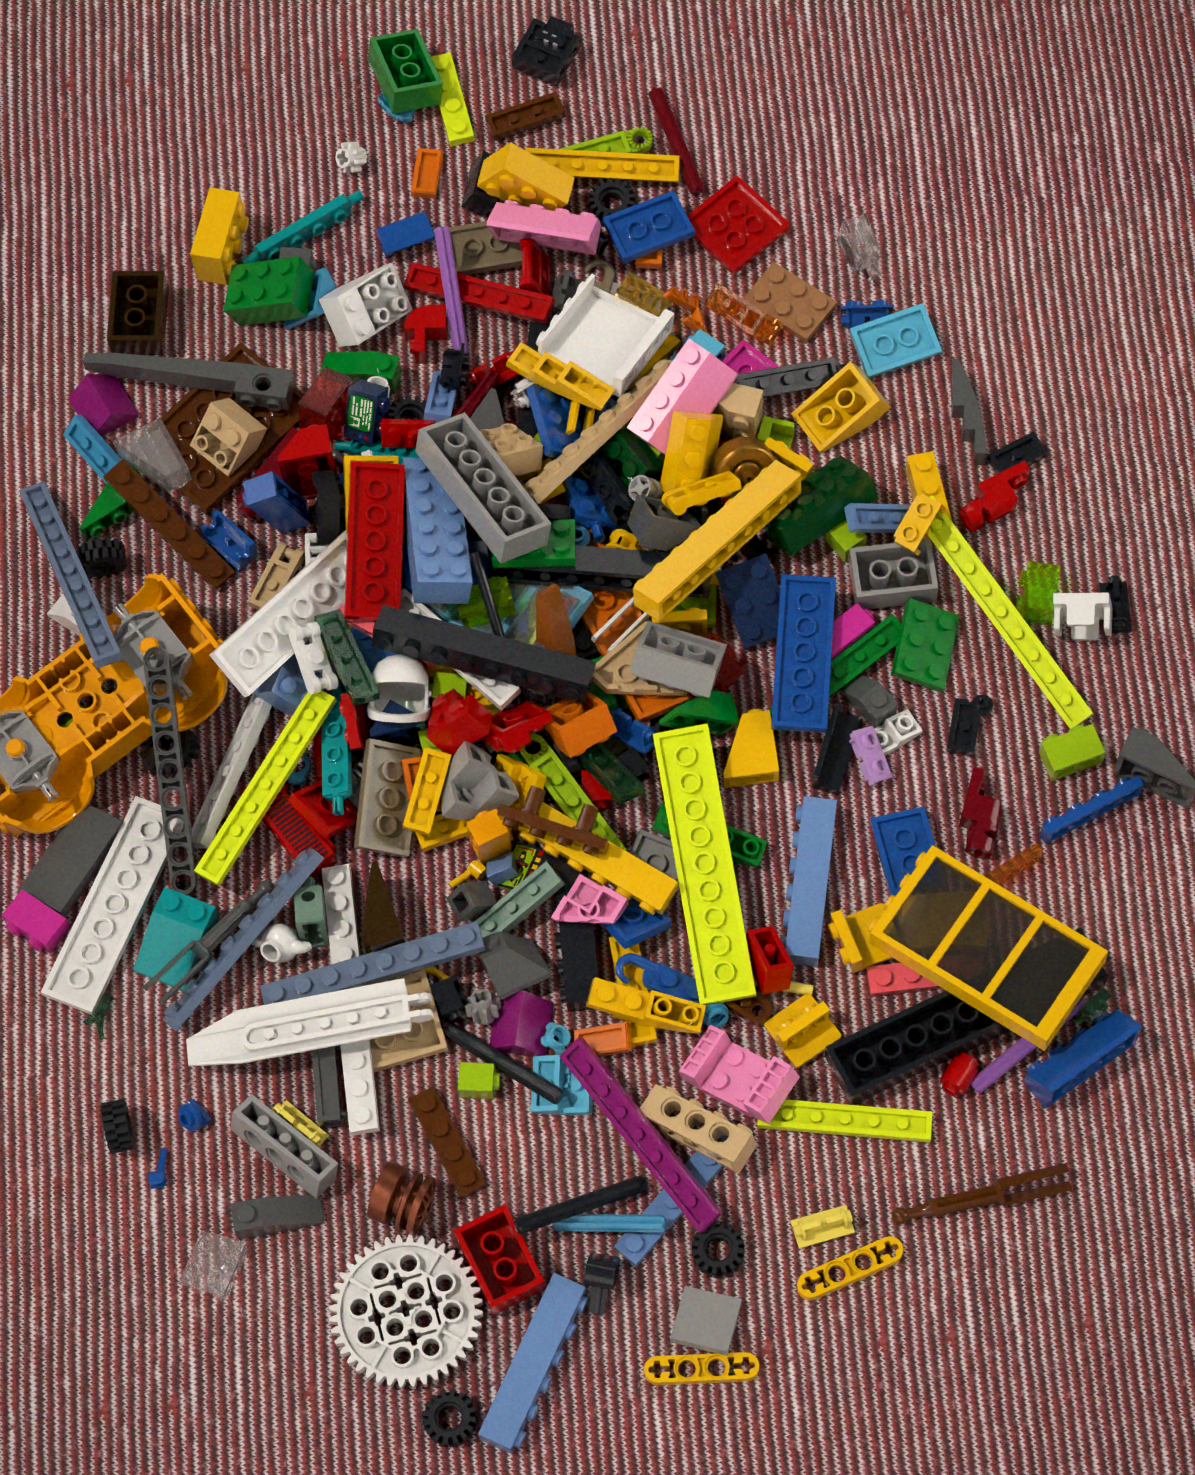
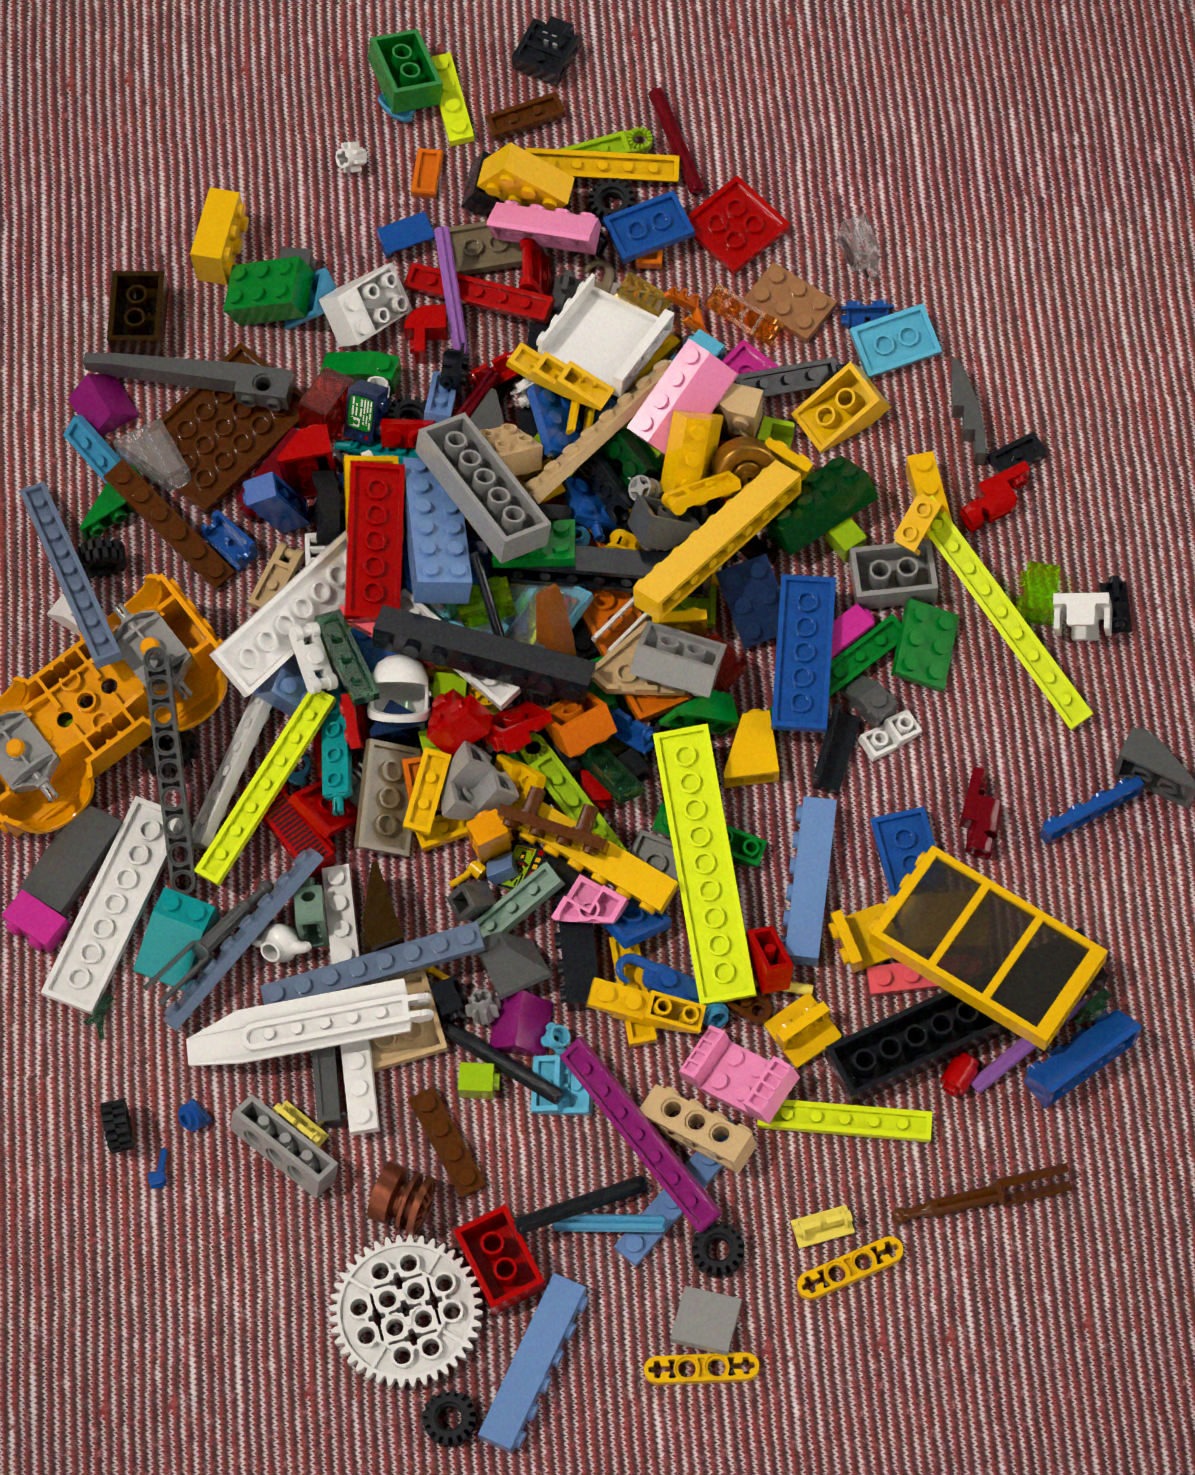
(214, 1264): clear hinge -> none
(227, 435): tan slope -> none
(275, 1215): dark grey slope -> none
(305, 228): teal plate -> none
(601, 1275): black beam -> none
(607, 1039): orange tile -> none
(874, 517): medium blue plate -> none
(874, 762): lavender hinge -> none
(966, 724): black hinge -> none
(1016, 865): clear orange tile -> none
(1071, 751): lime brick -> none

